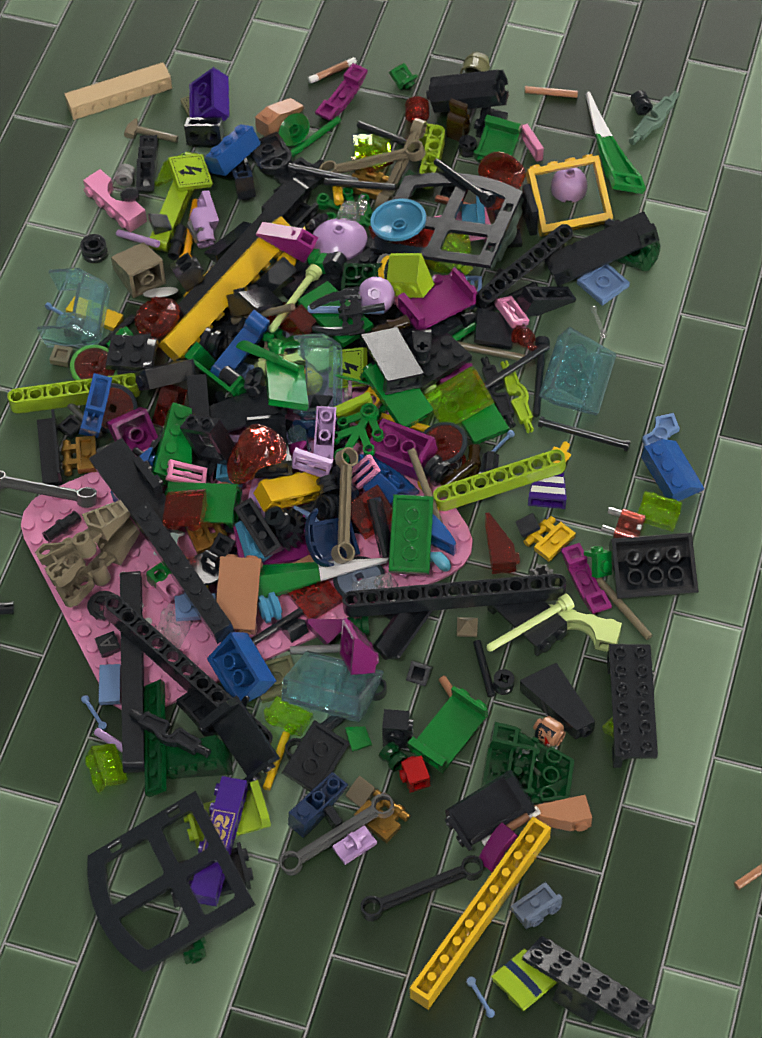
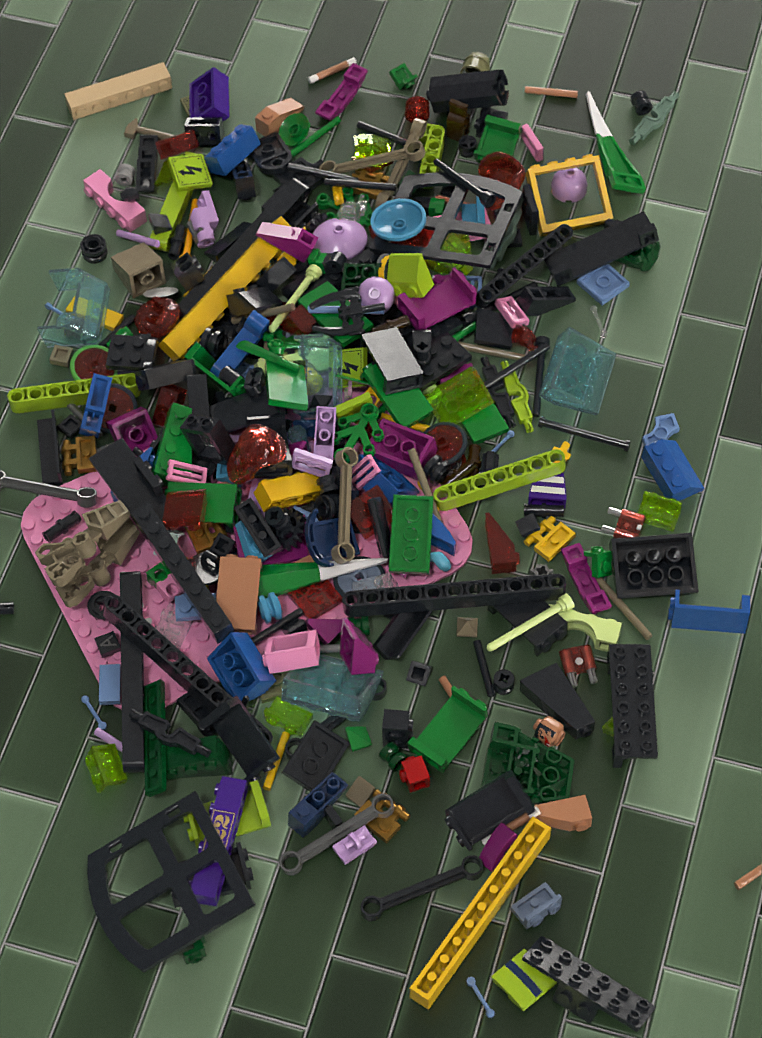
(177, 144): none -> clear red slope
(292, 651): none -> bright pink window
(432, 206): none -> green leg
(544, 510): none -> black pin
(578, 661): none -> clear red piece
(709, 618): none -> blue panel

